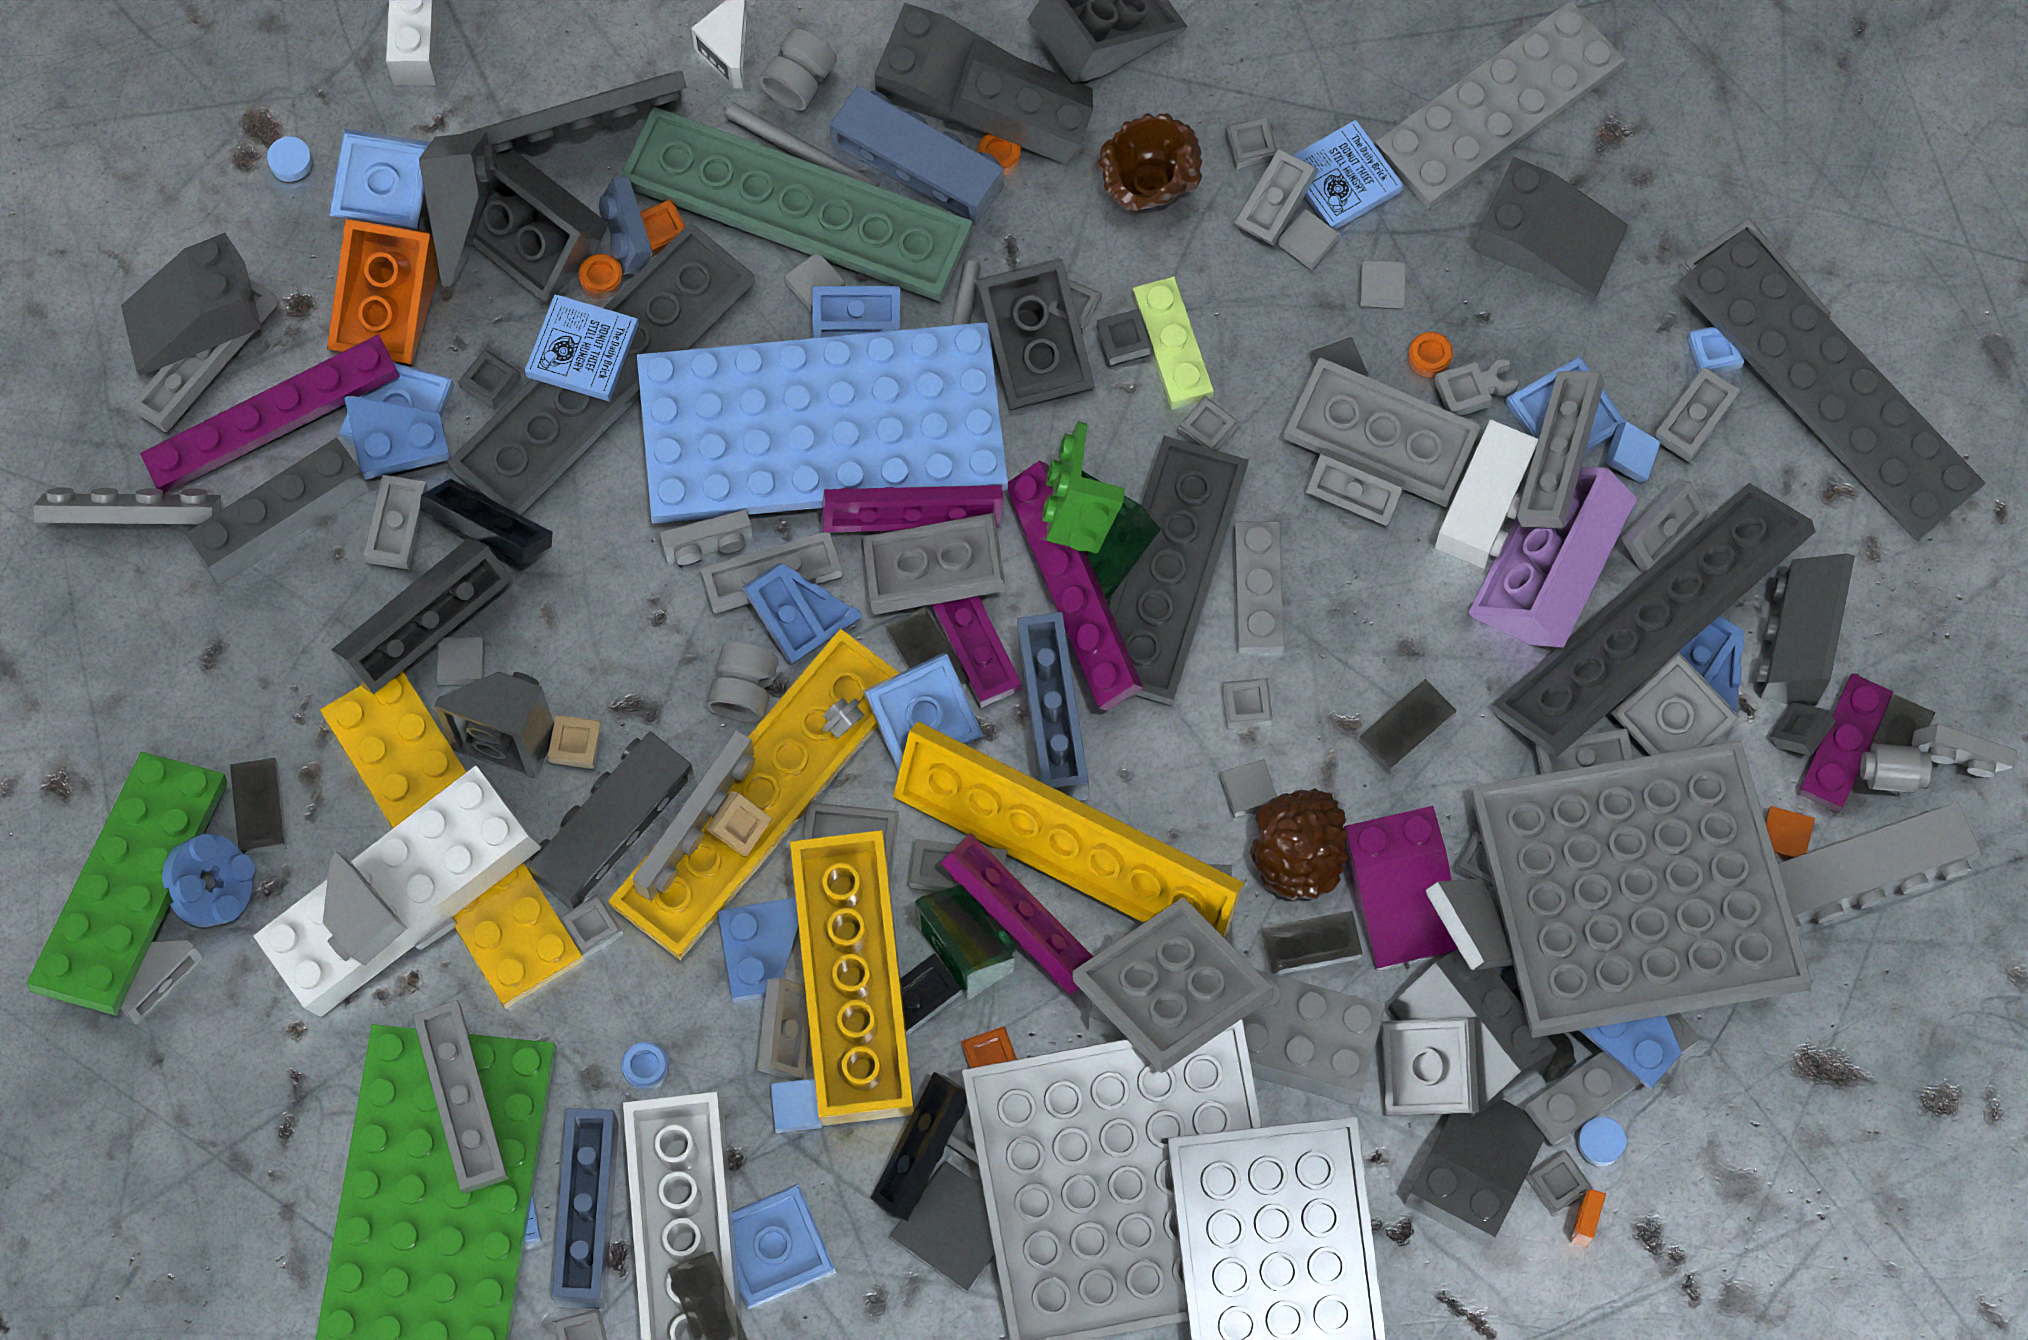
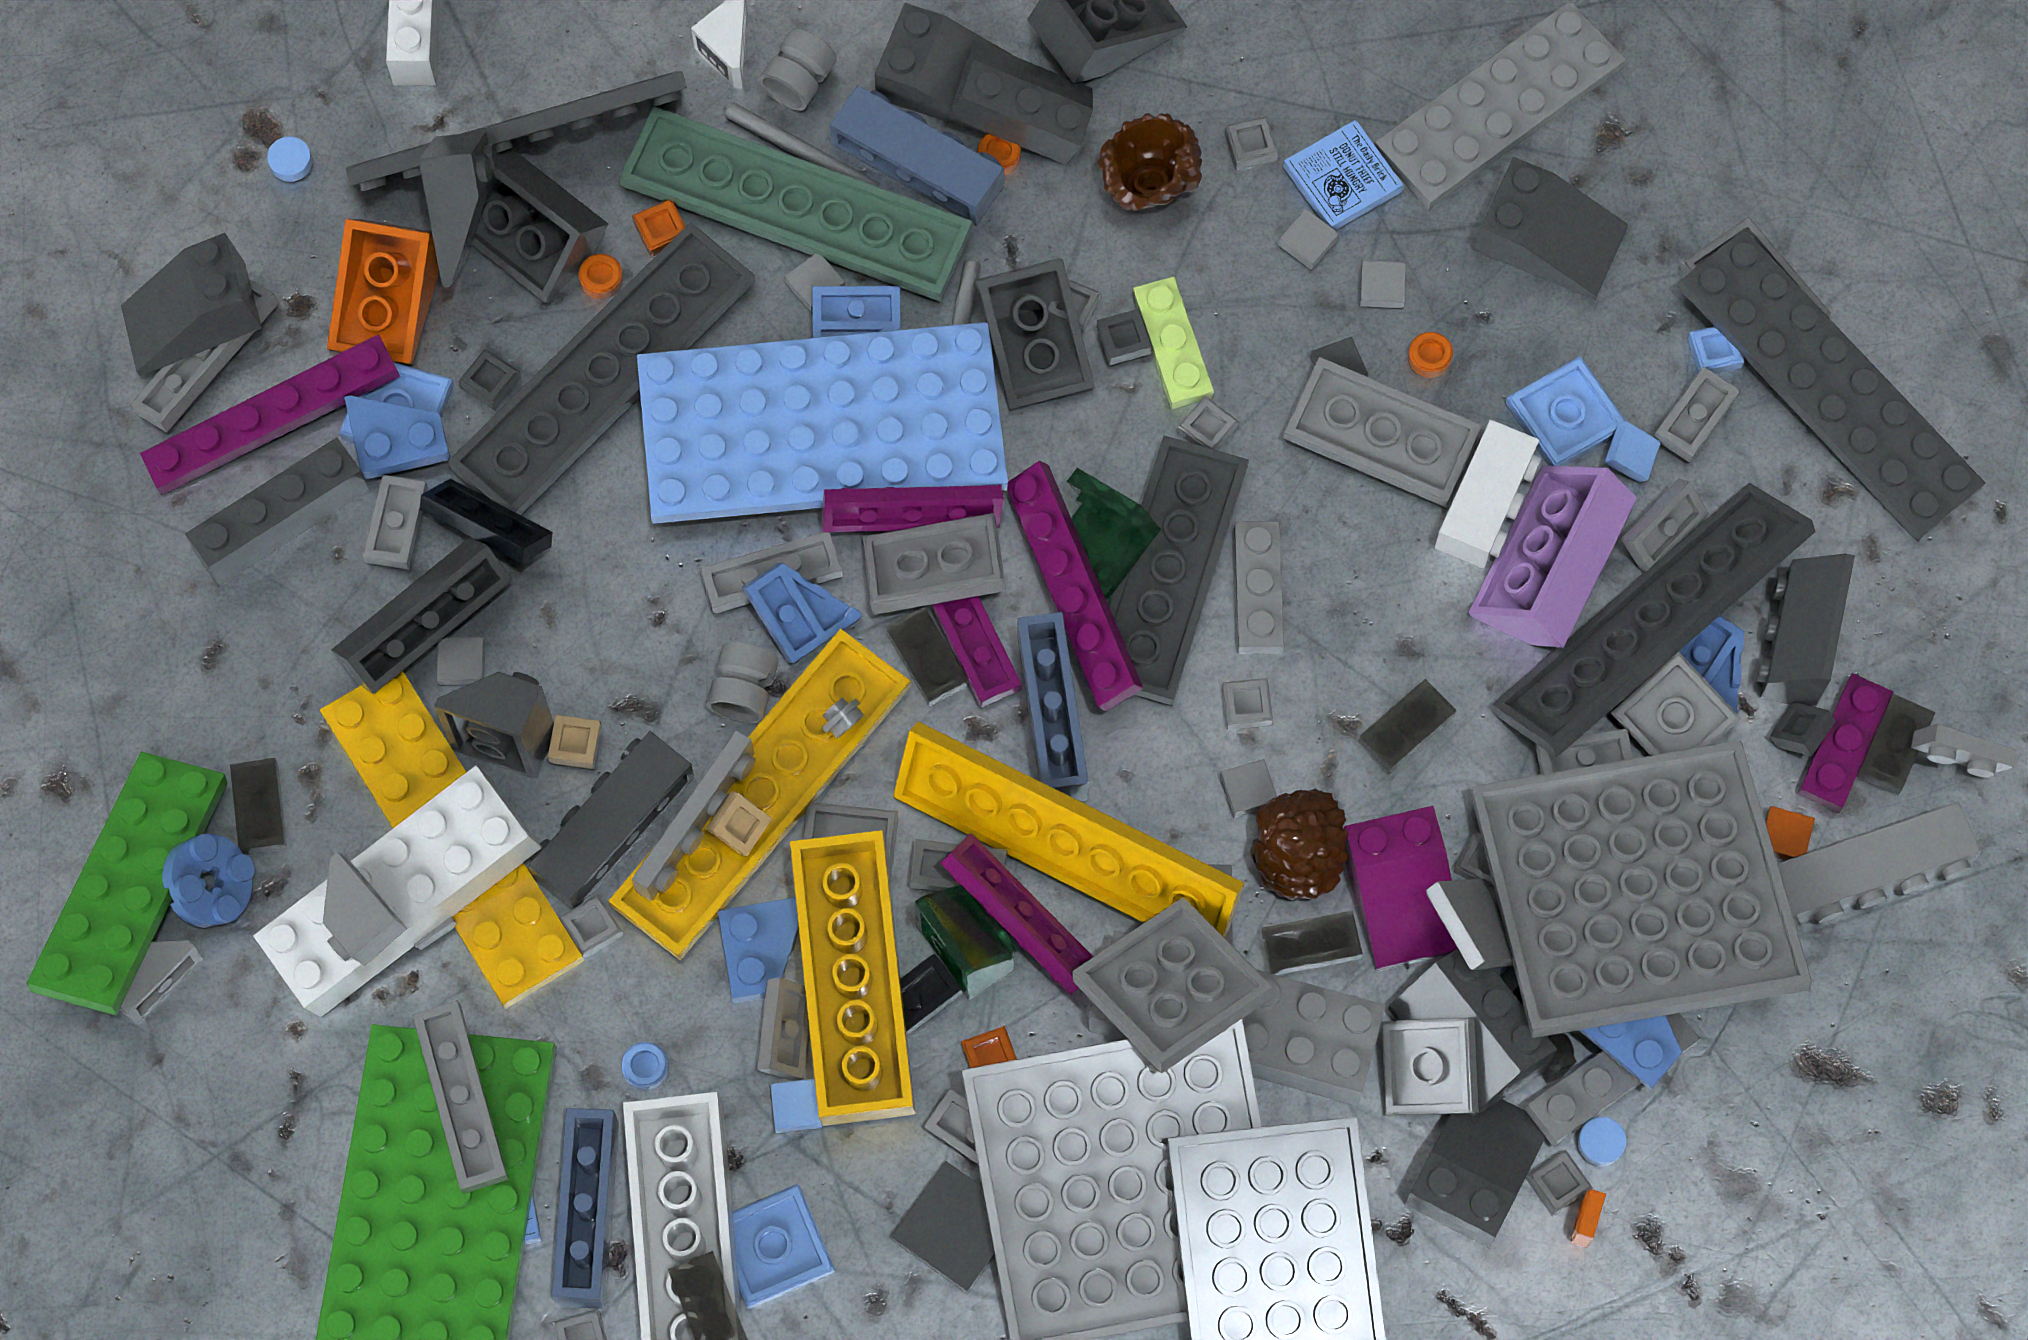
(108, 506): light grey plate -> none
(378, 179): light blue tile -> none
(581, 347): light blue tile -> none
(625, 225): sand blue plate -> none
(692, 541): light grey plate -> none
(920, 1146): black plate -> none
(926, 695): light blue tile -> none
(1078, 508): bright green bracket -> none
(1276, 197): light grey plate -> none
(1356, 487): light grey plate -> none
(1470, 390): light grey plate -> none
(1560, 449): light grey plate -> none
(1896, 768): light grey brick -> none

